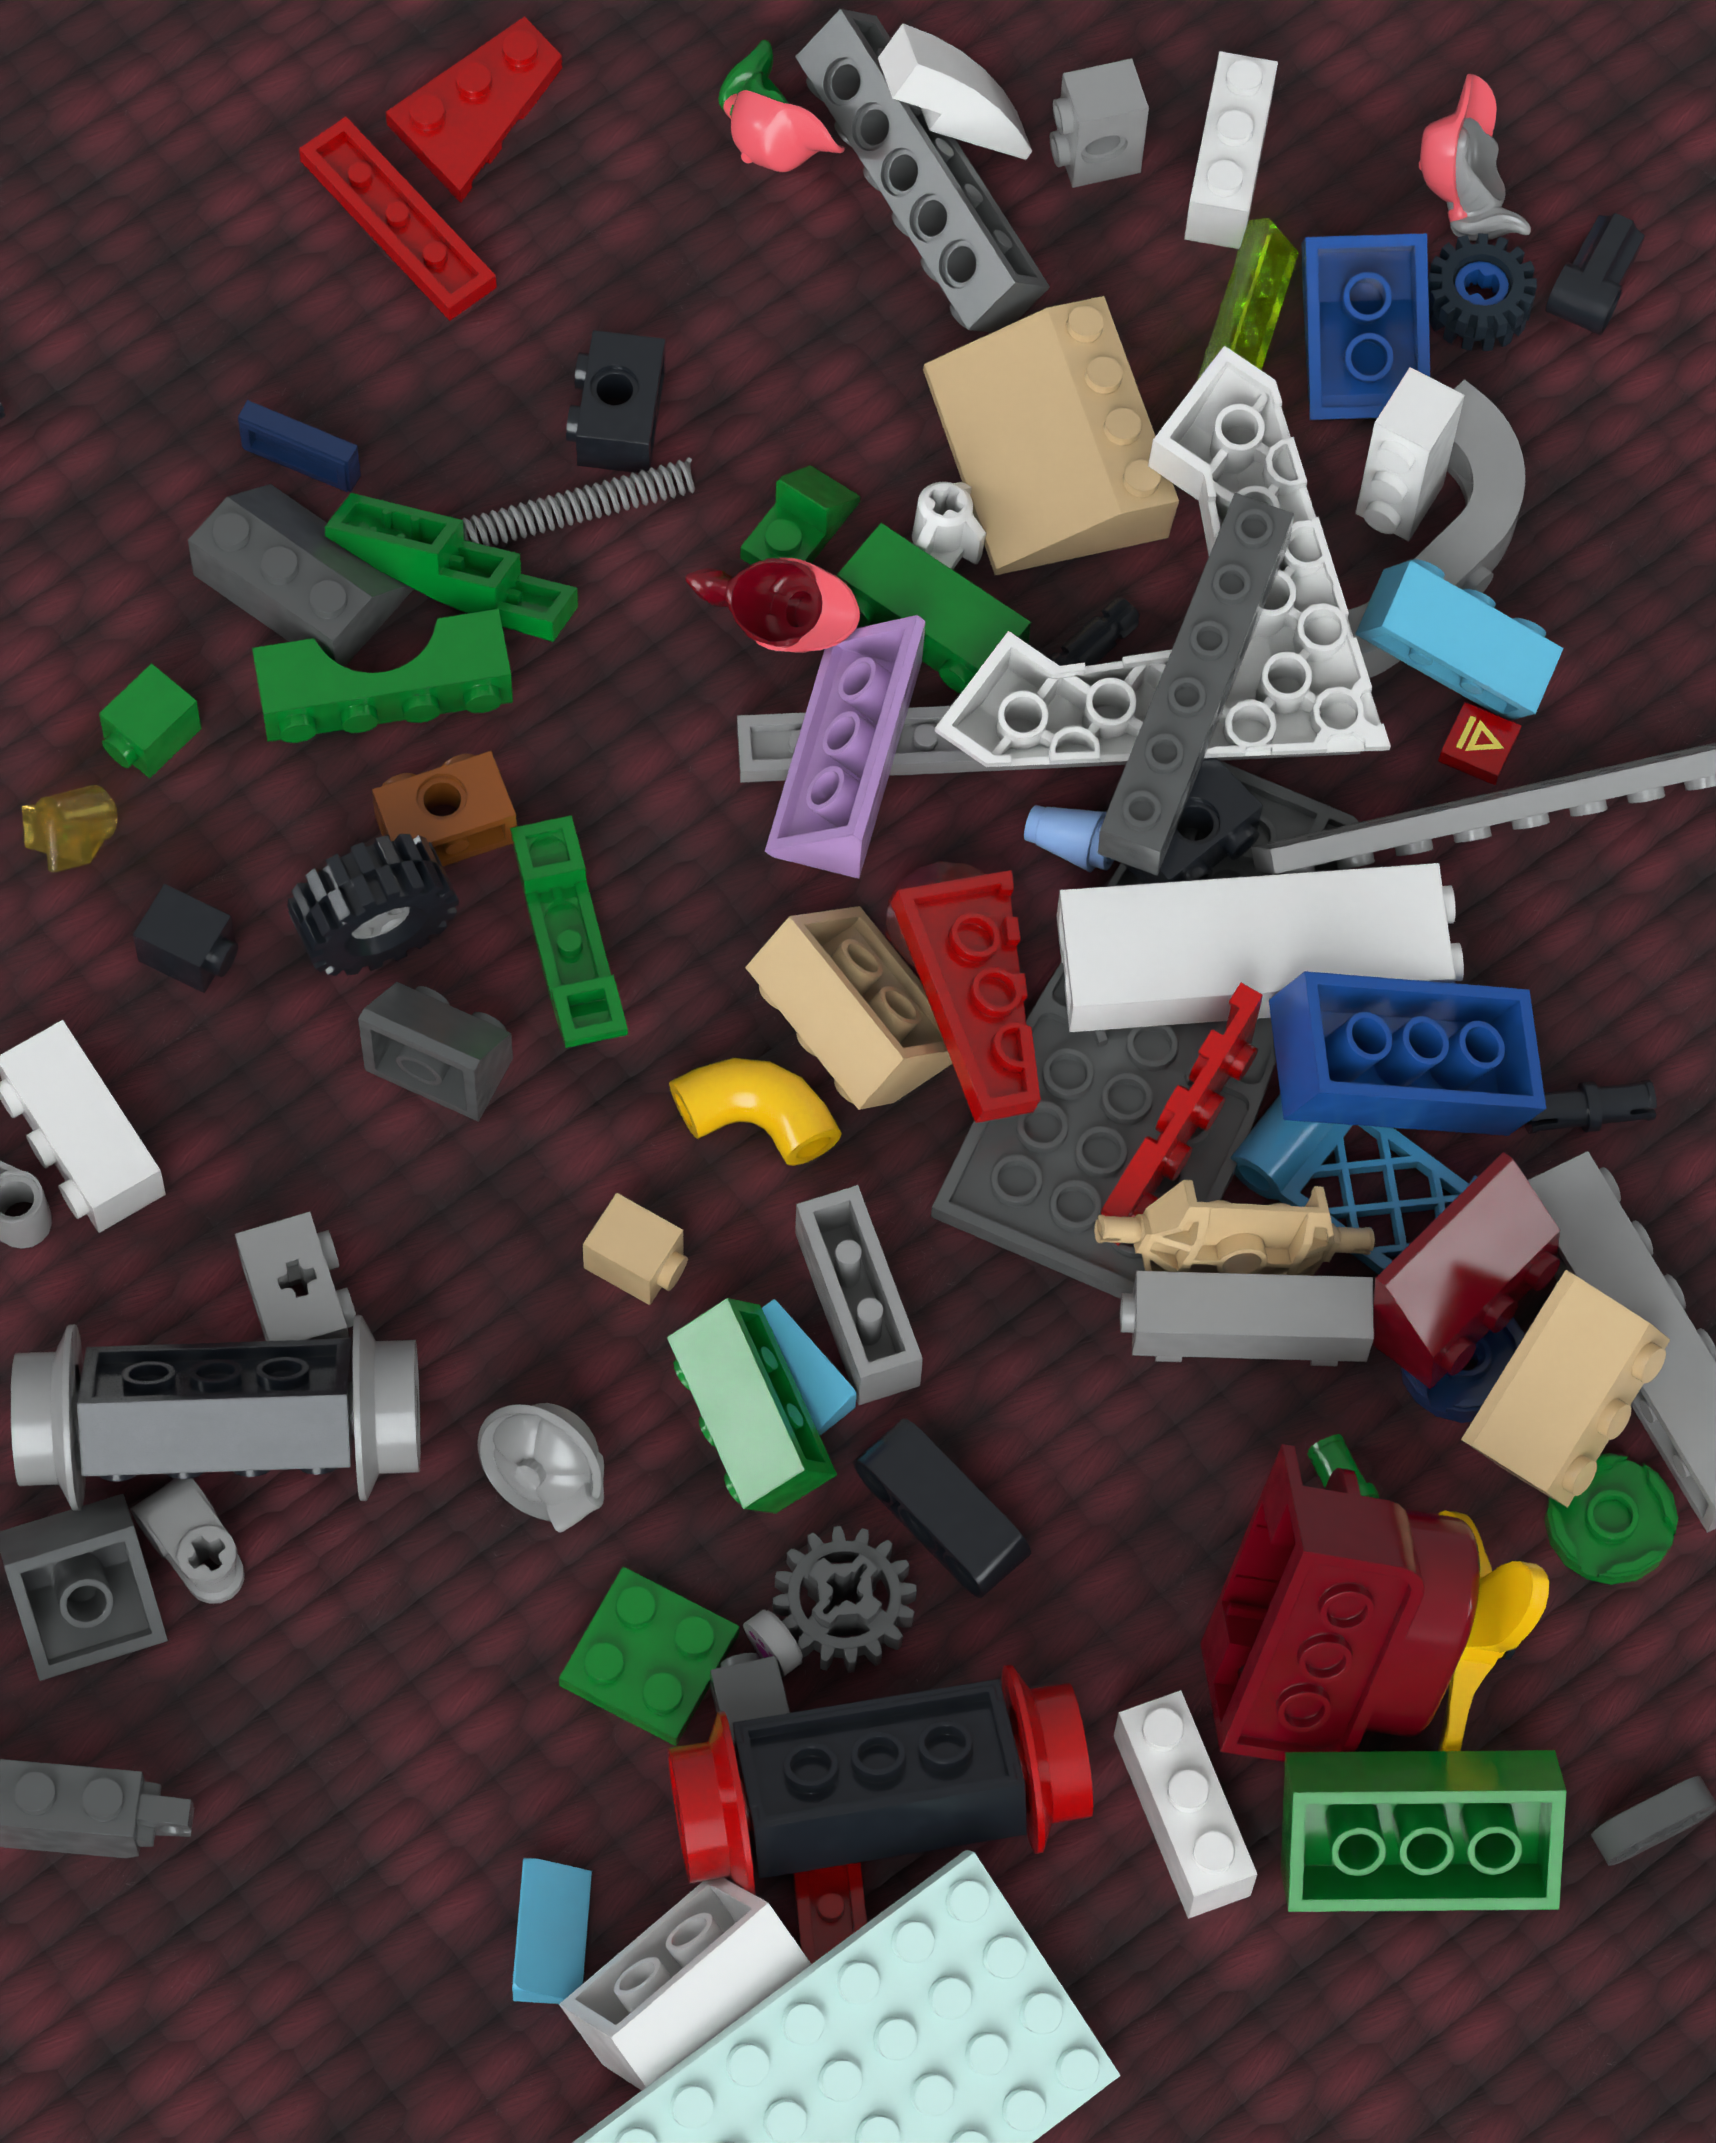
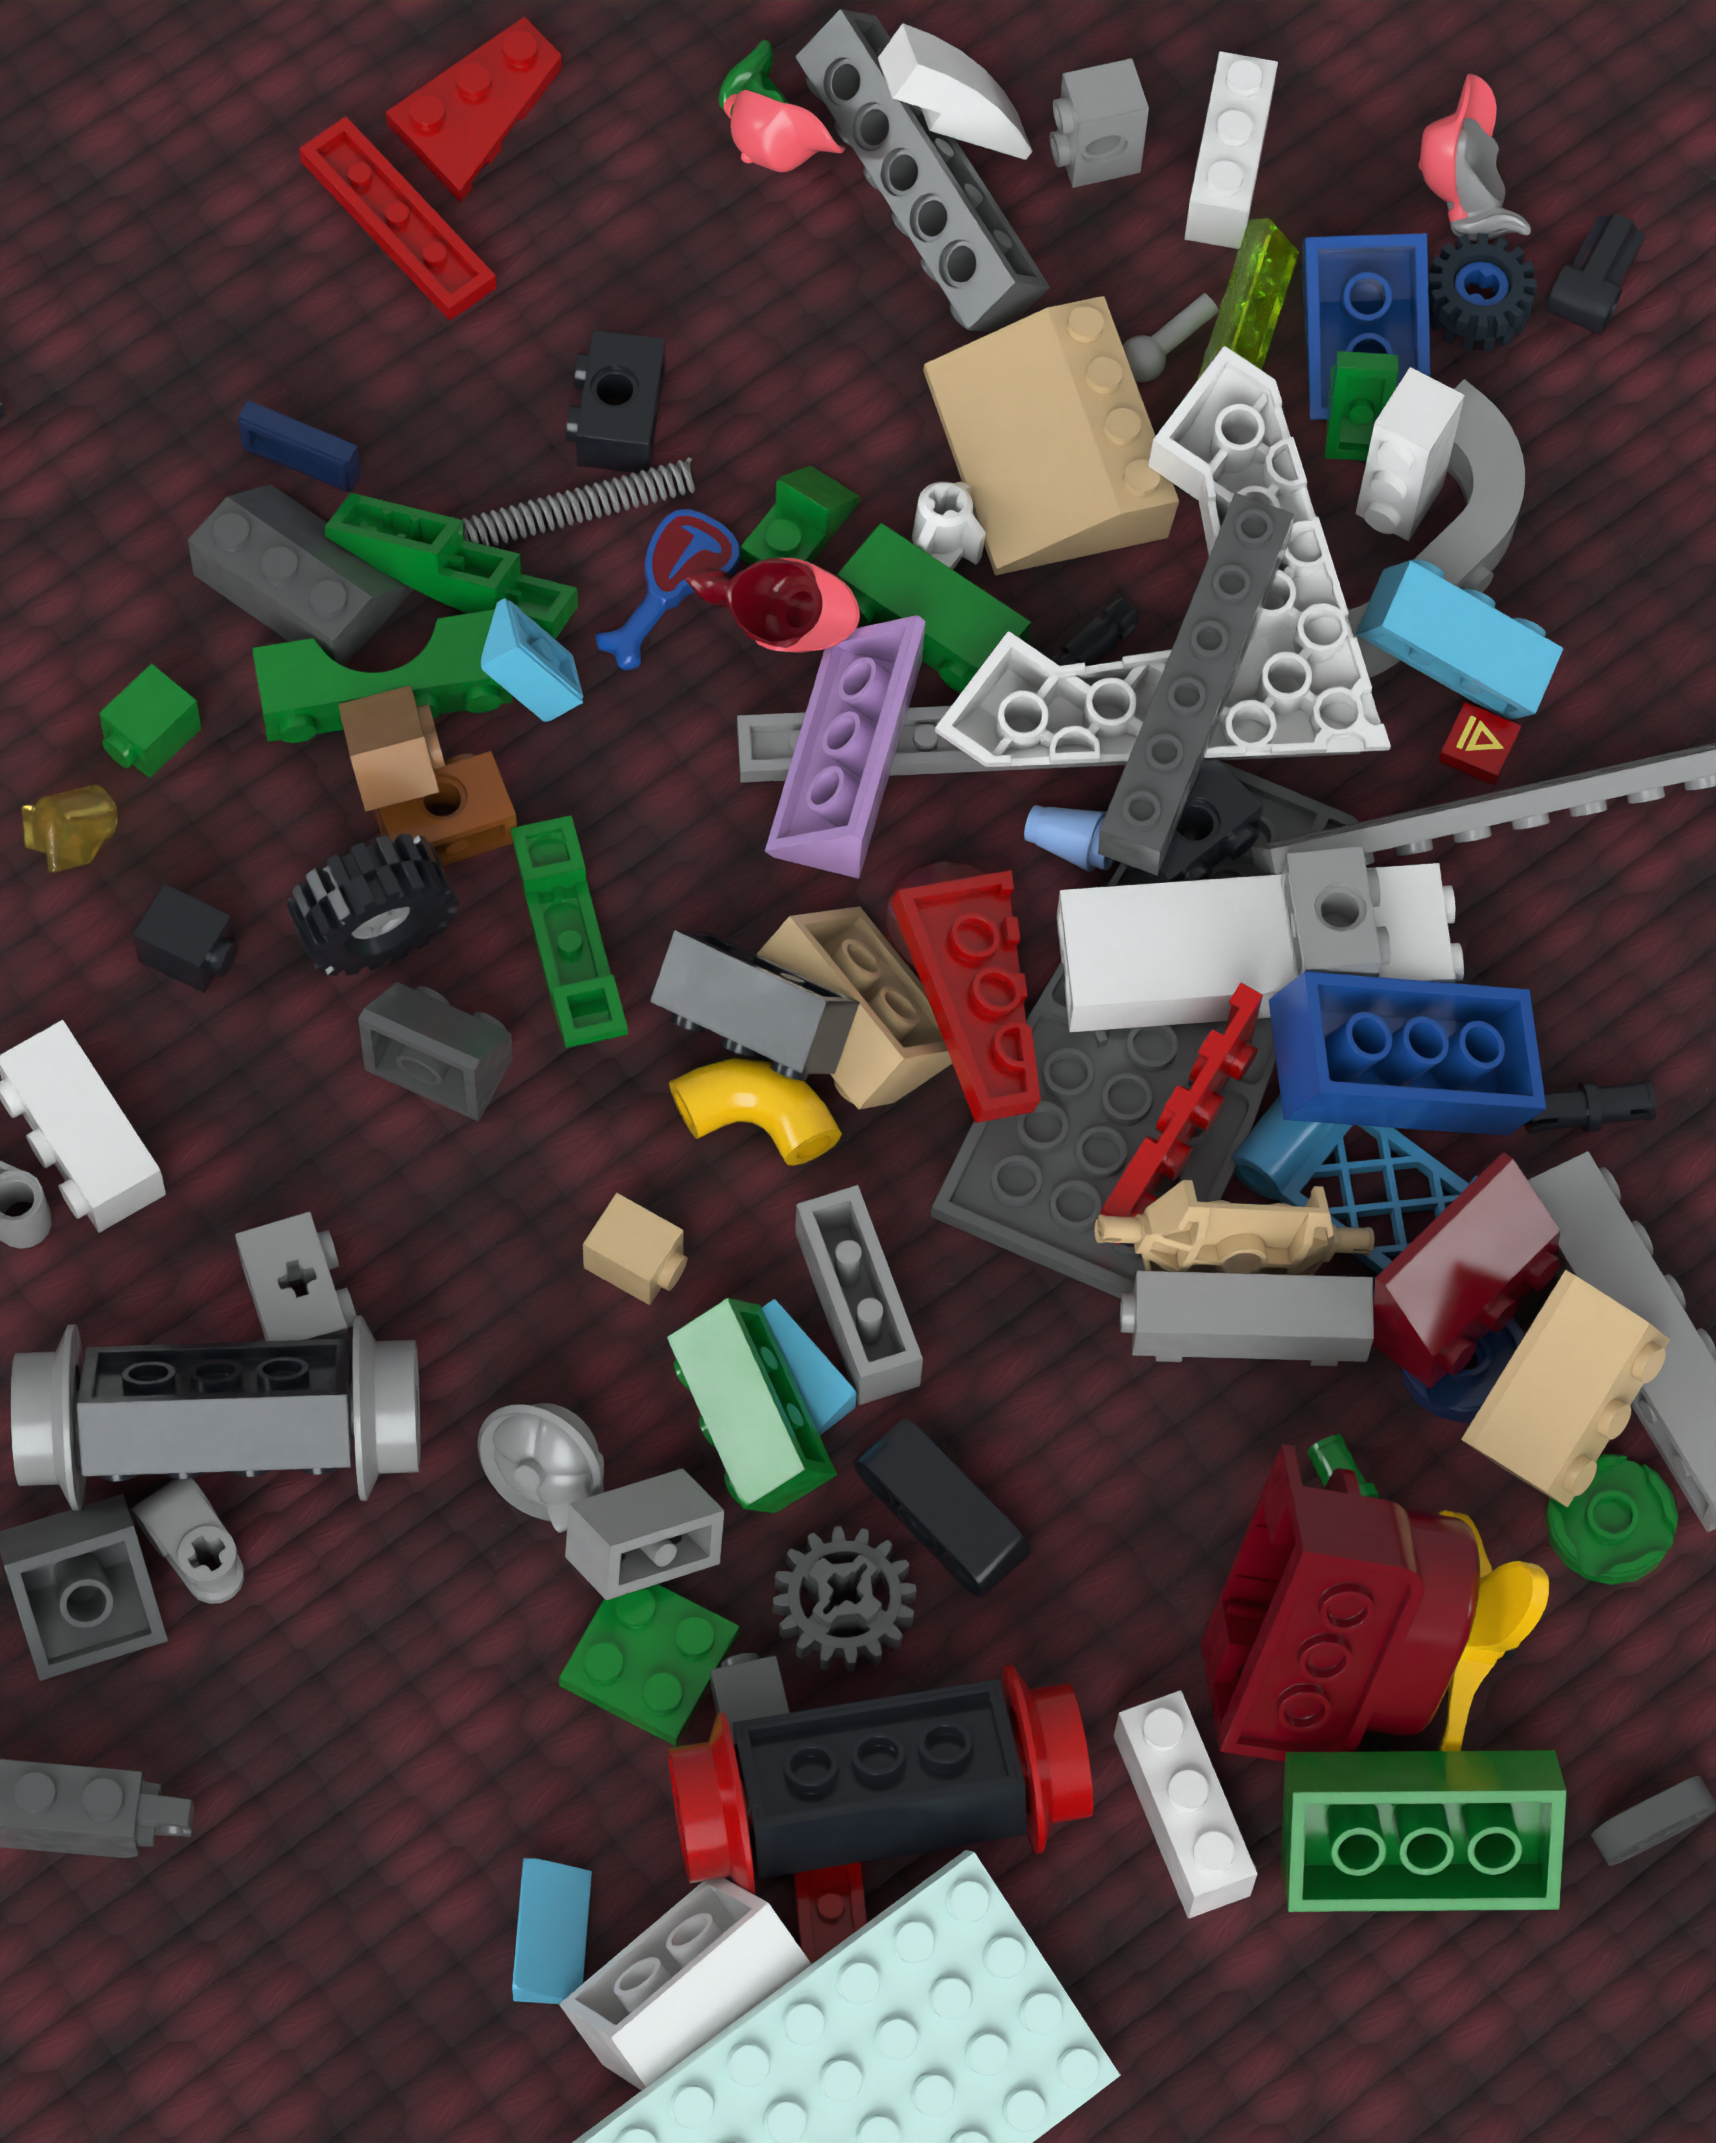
(391, 747): none -> medium nougat brick
(530, 663): none -> medium azure slope
(644, 1533): none -> light grey brick
(679, 546): none -> blue piece
(754, 1004): none -> brick
(773, 1638): light grey tile -> none
(1148, 354): none -> light grey bar
(1329, 884): none -> light grey brick
(1357, 395): none -> green slope

